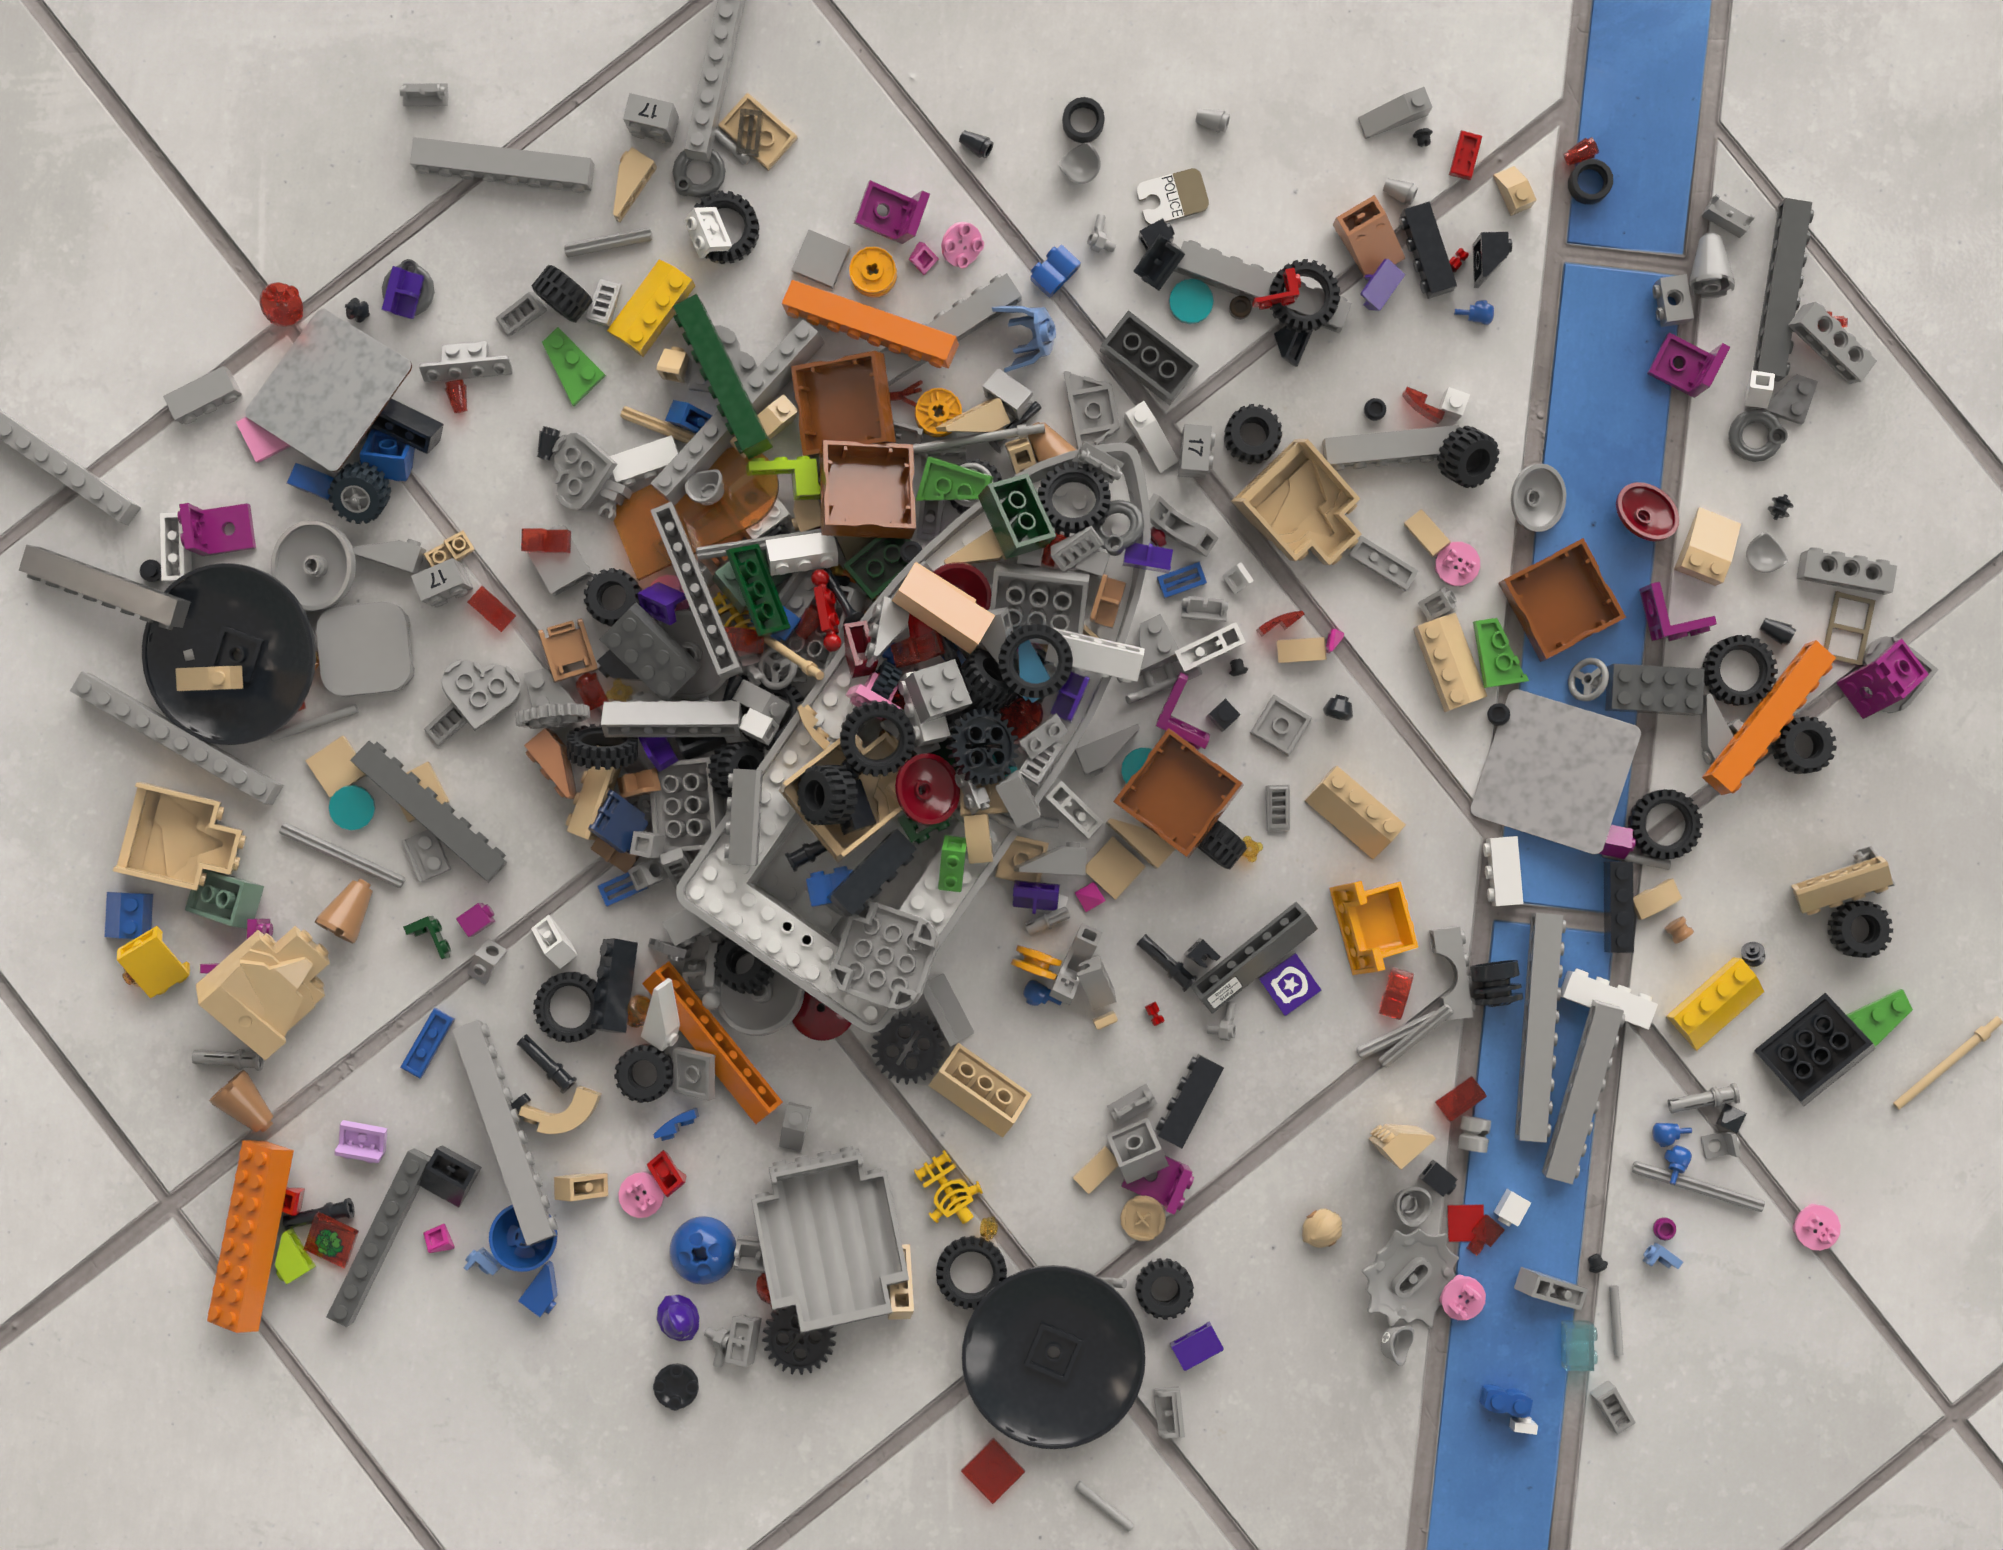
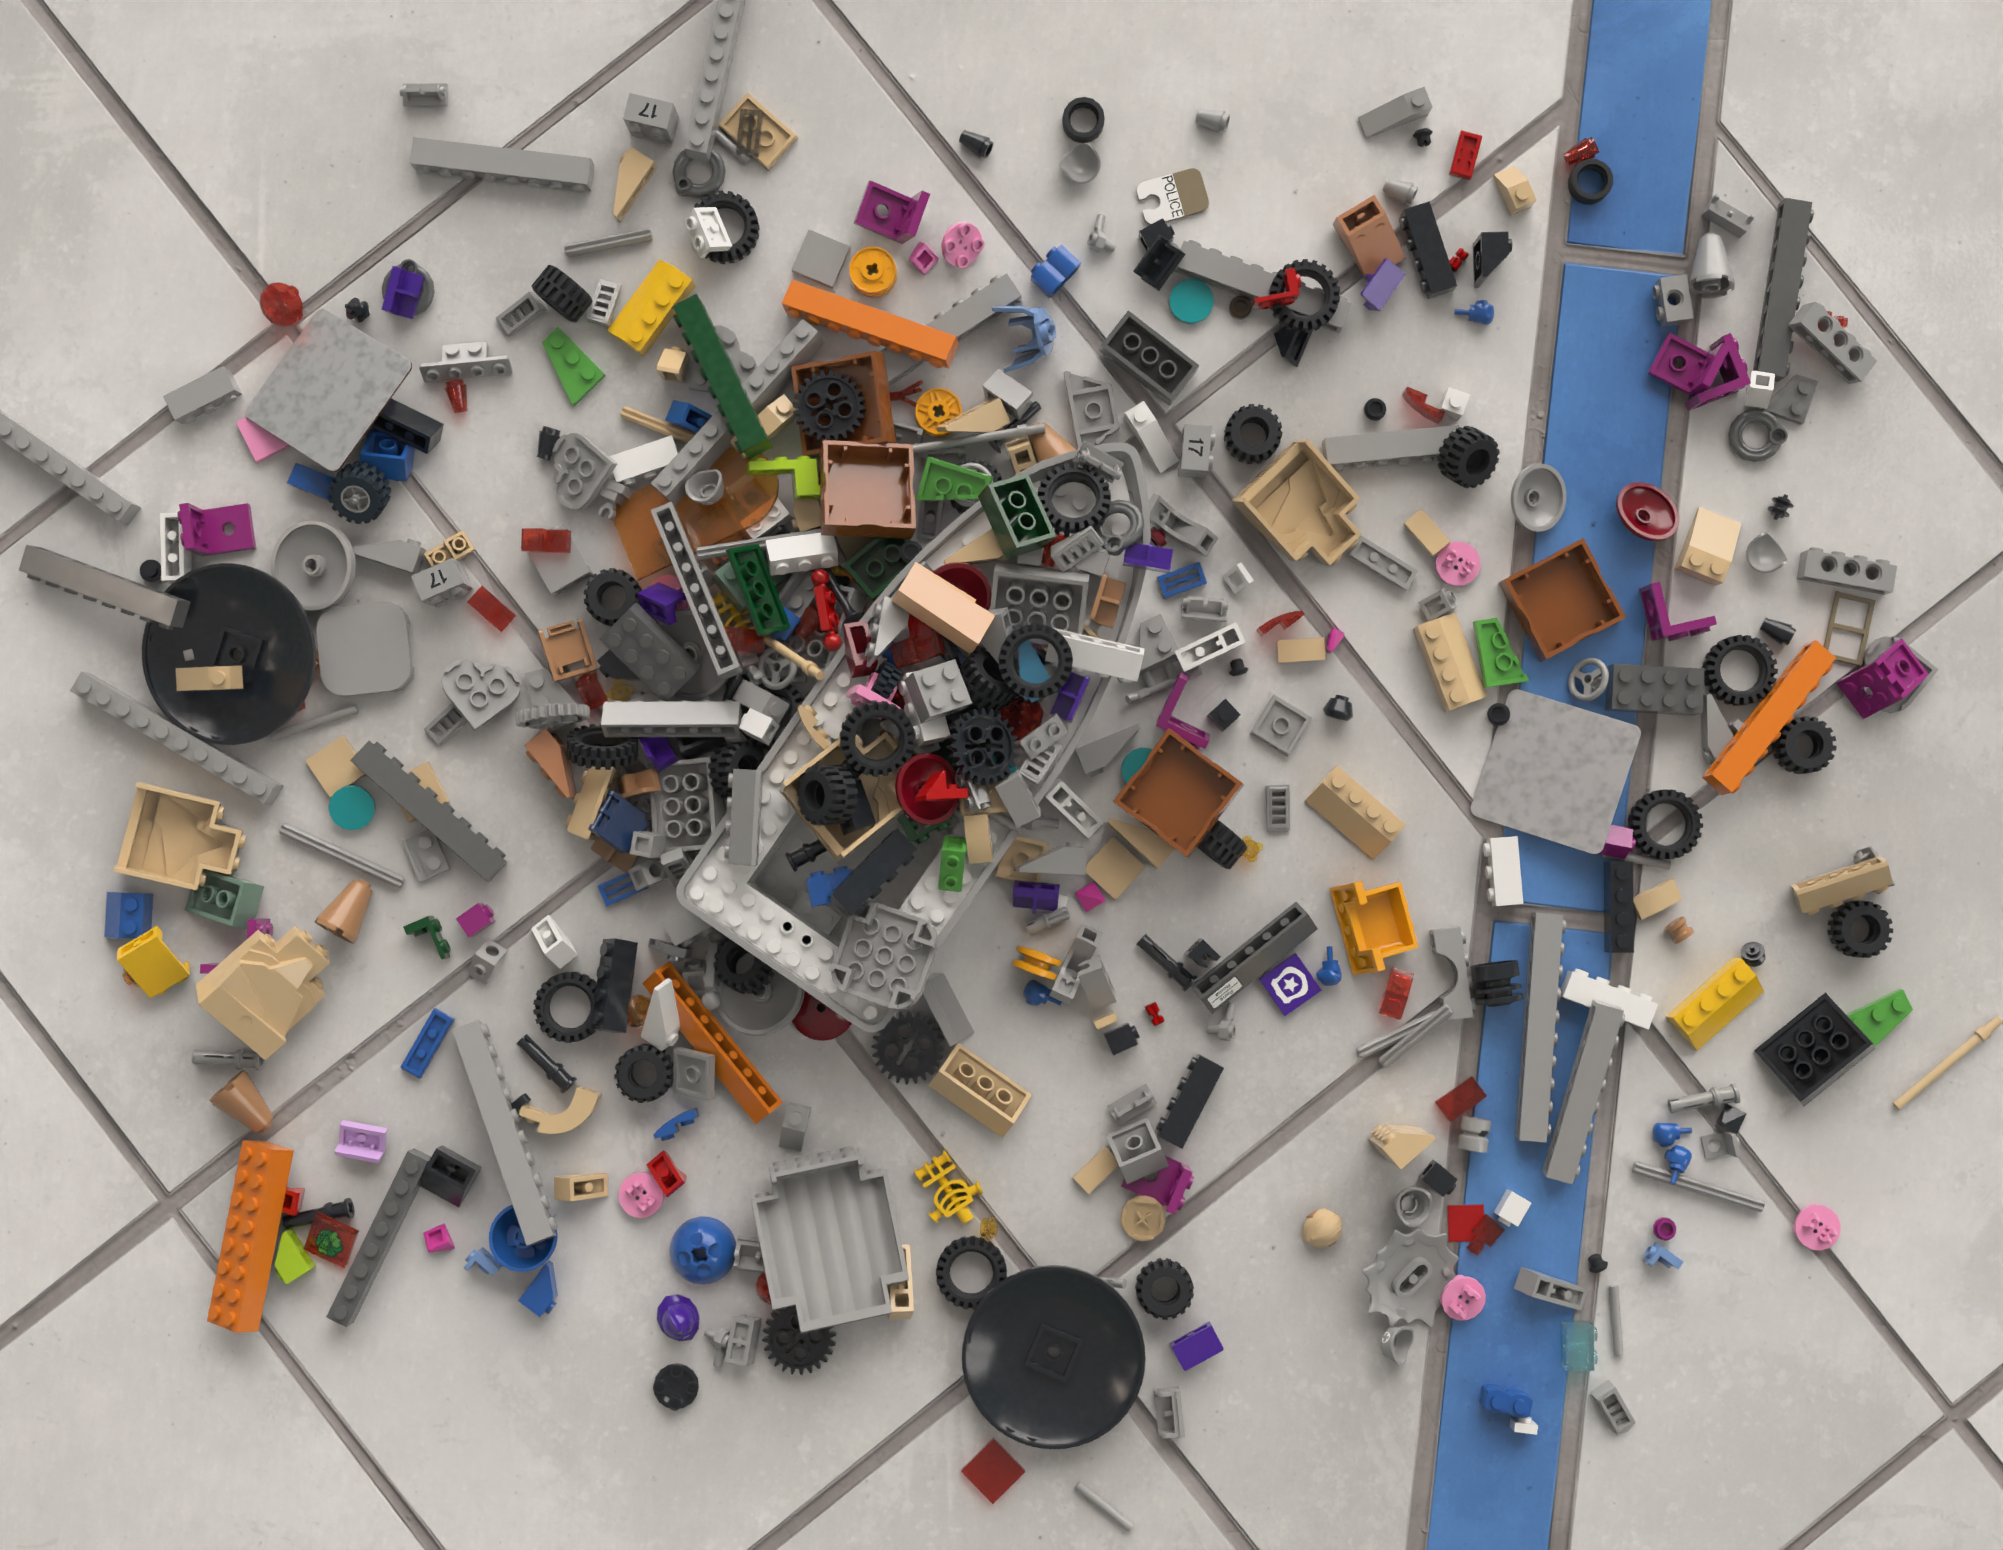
(819, 389): none -> black gear
(937, 790): none -> red slope
(1121, 1038): none -> black brick
(1330, 973): none -> blue piece
(1732, 371): none -> magenta bracket

